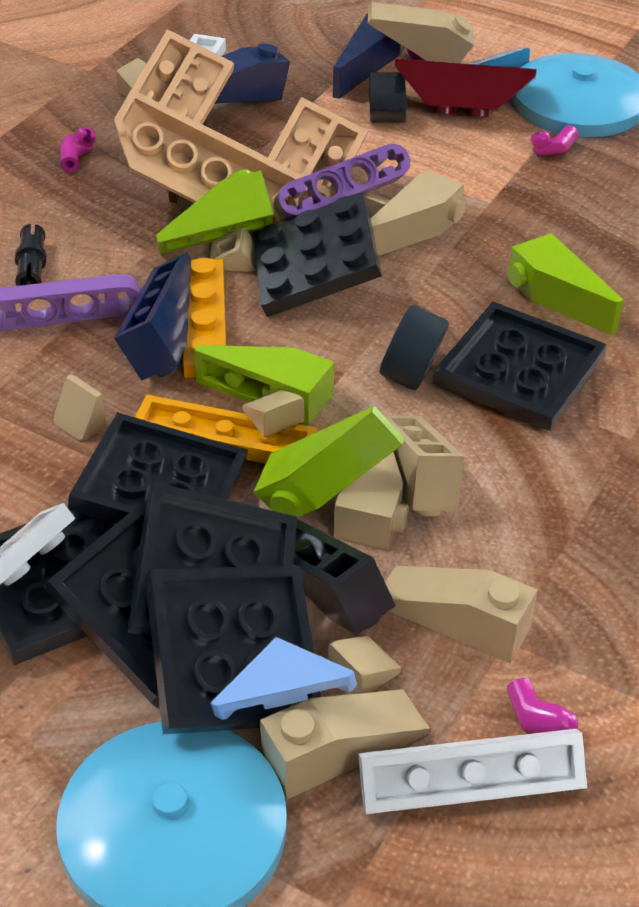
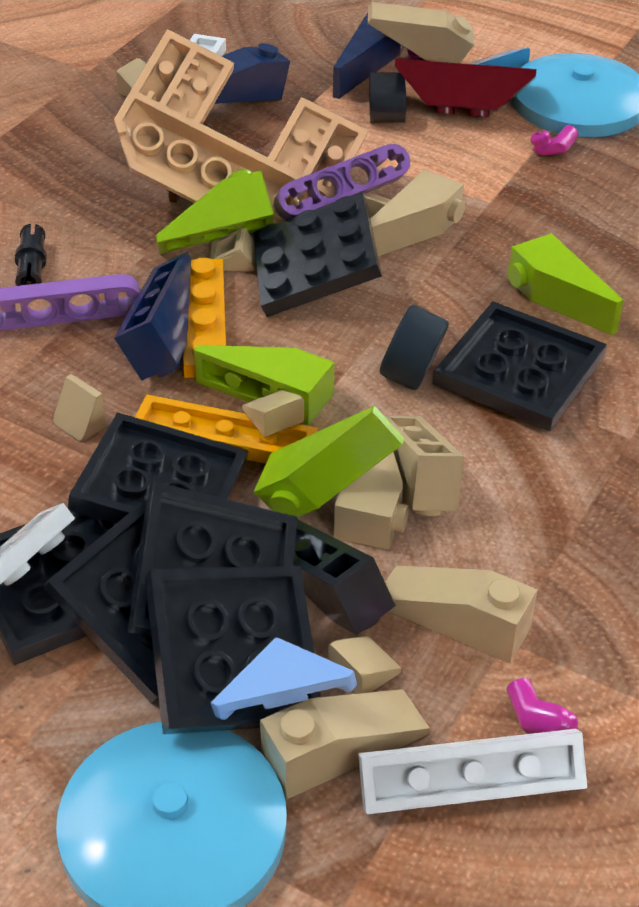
(75, 146): dark pink arm -> none

